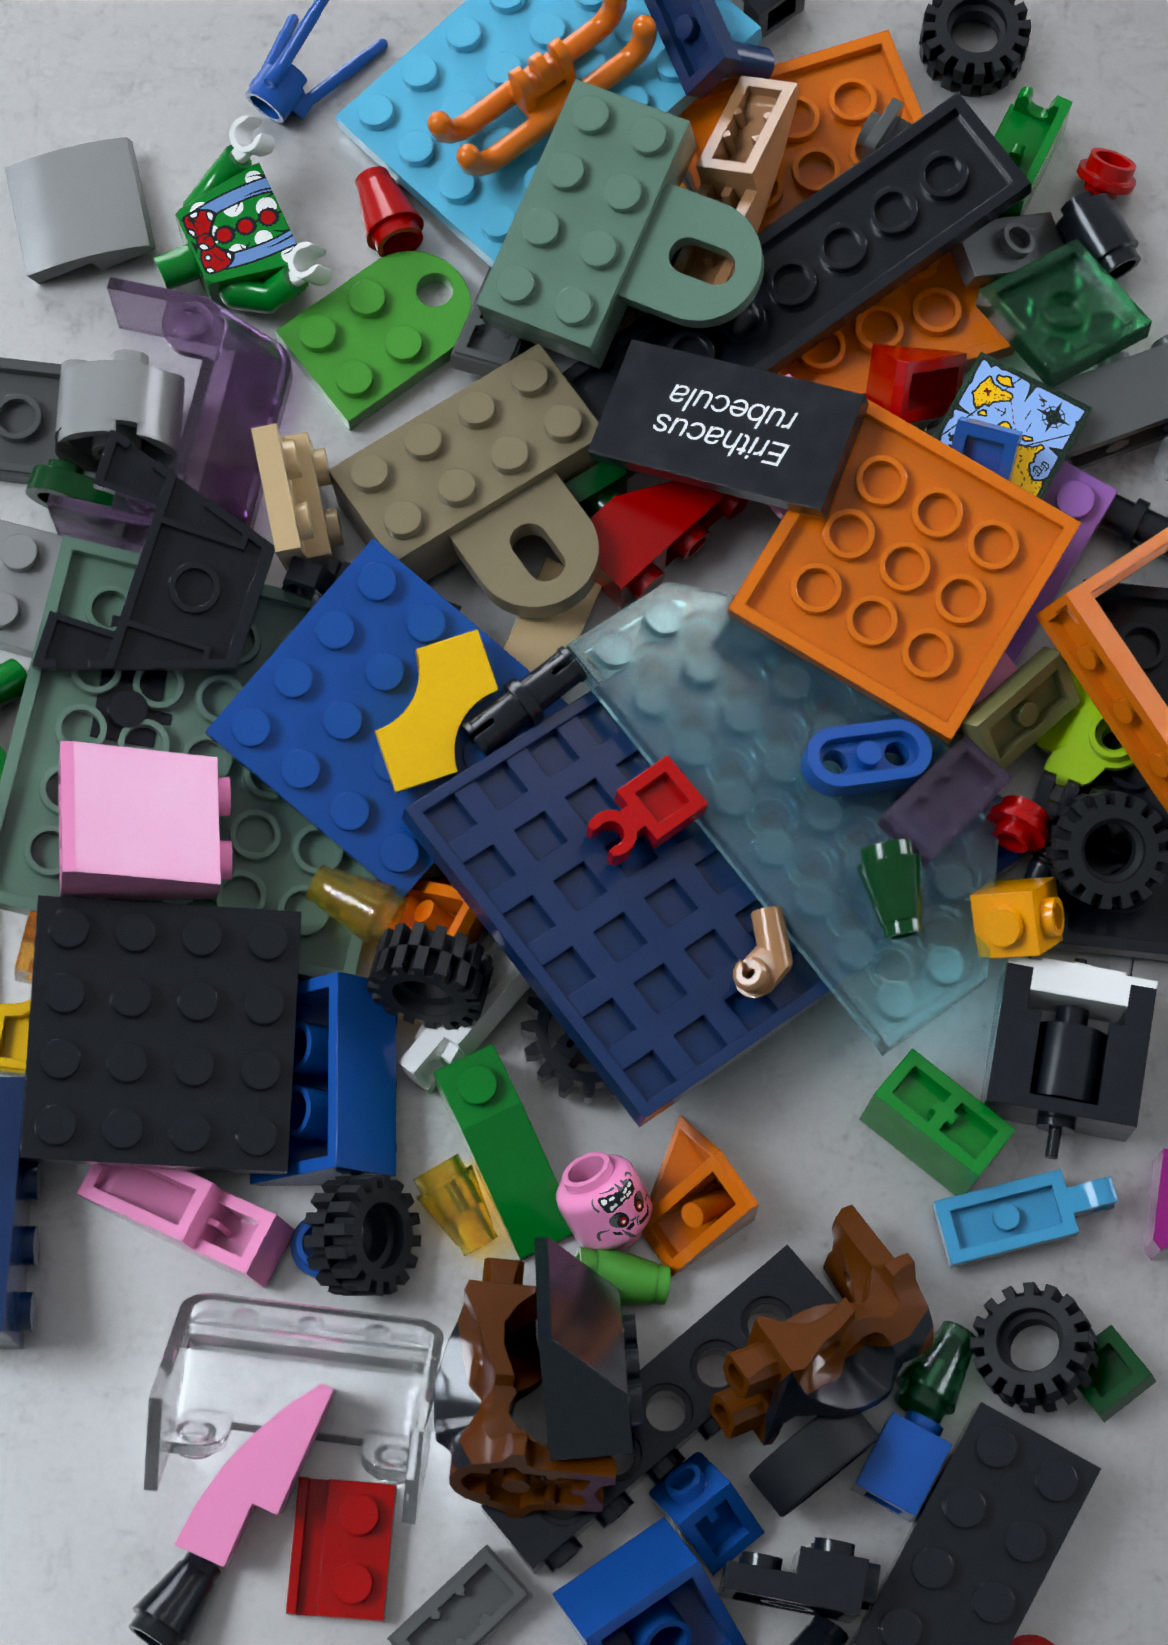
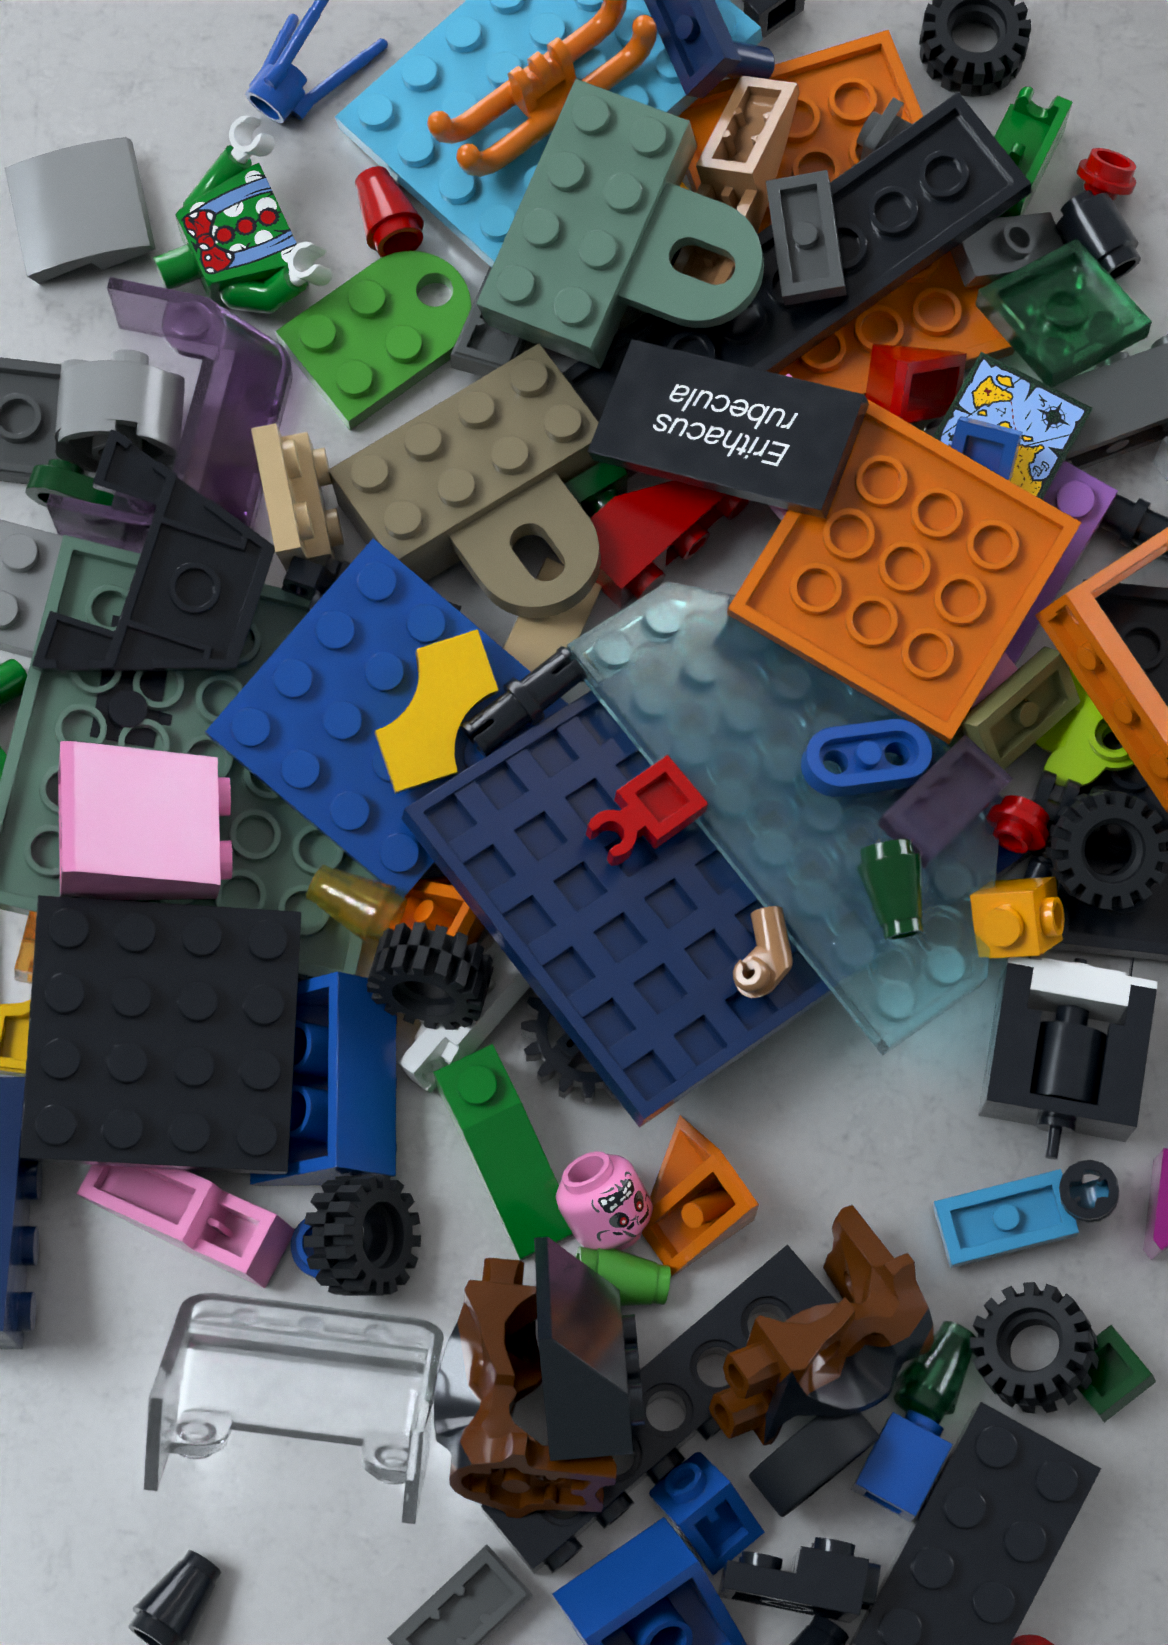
(256, 1475): bright pink slope -> none
(341, 1549): red plate -> none
(456, 1204): clear yellow cone -> none
(806, 237): none -> dark grey plate
(936, 1123): green hinge -> none
(1074, 1177): none -> black bush

